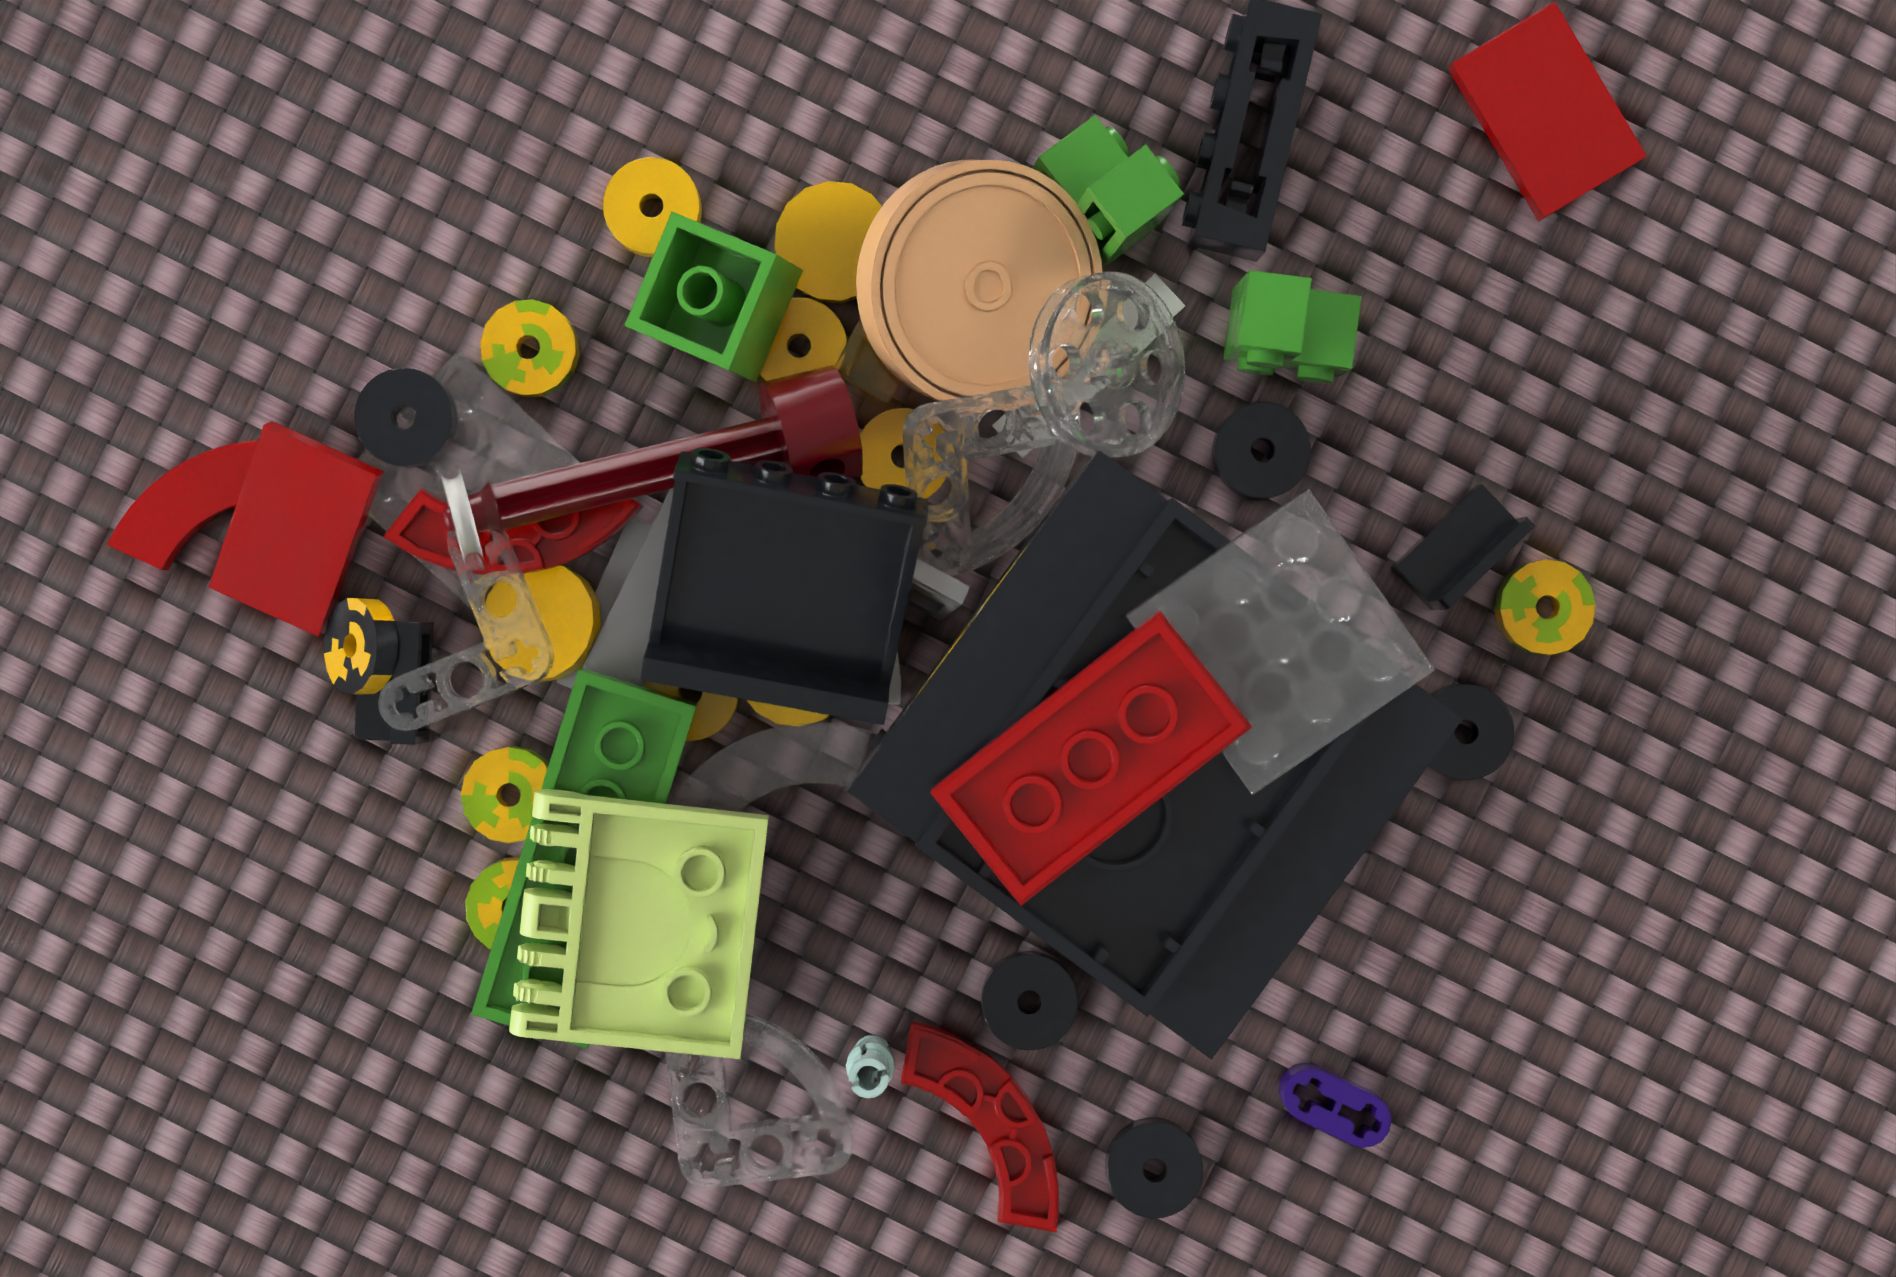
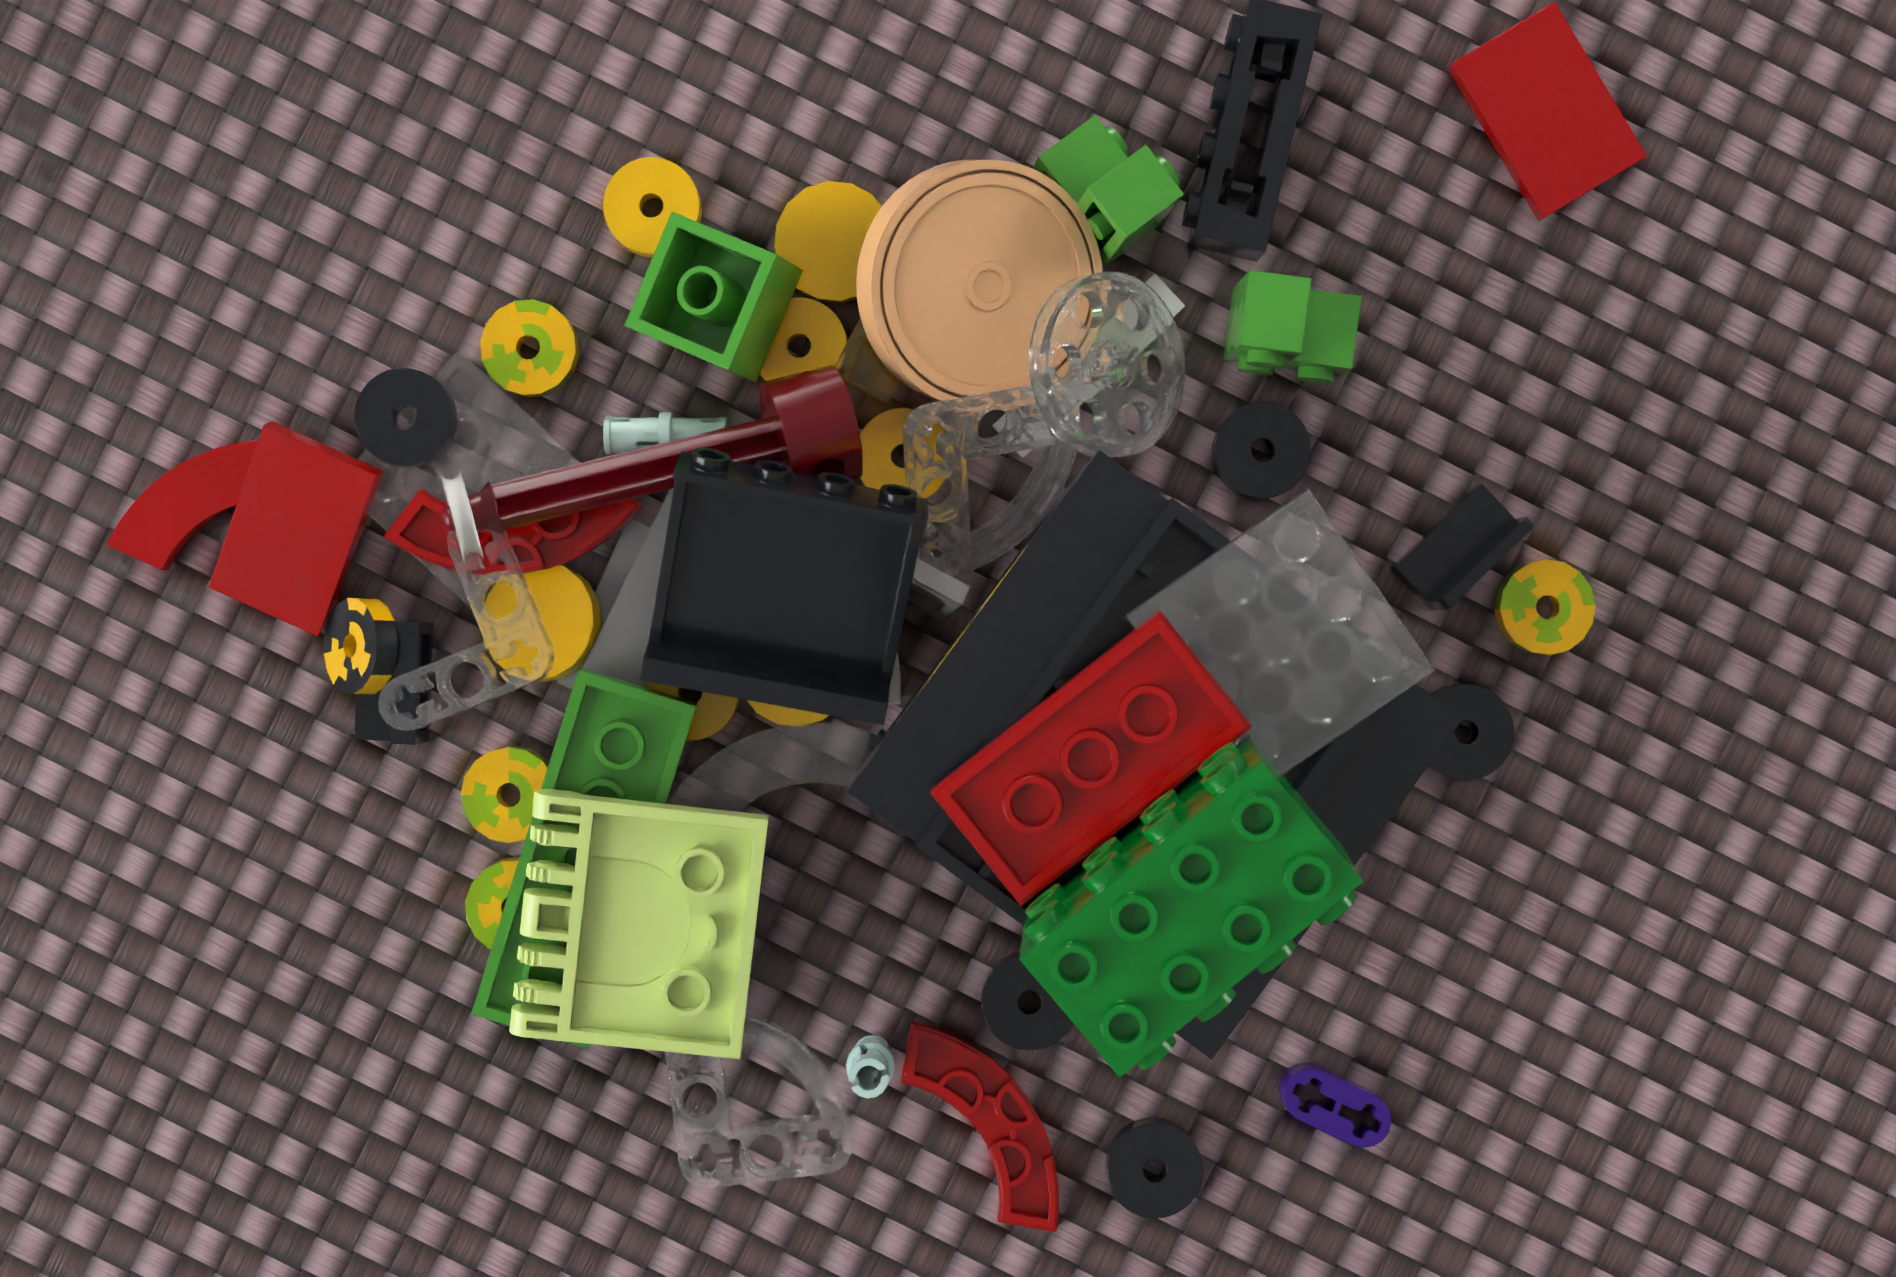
(629, 434): none -> light aqua pin
(1186, 907): none -> green brick

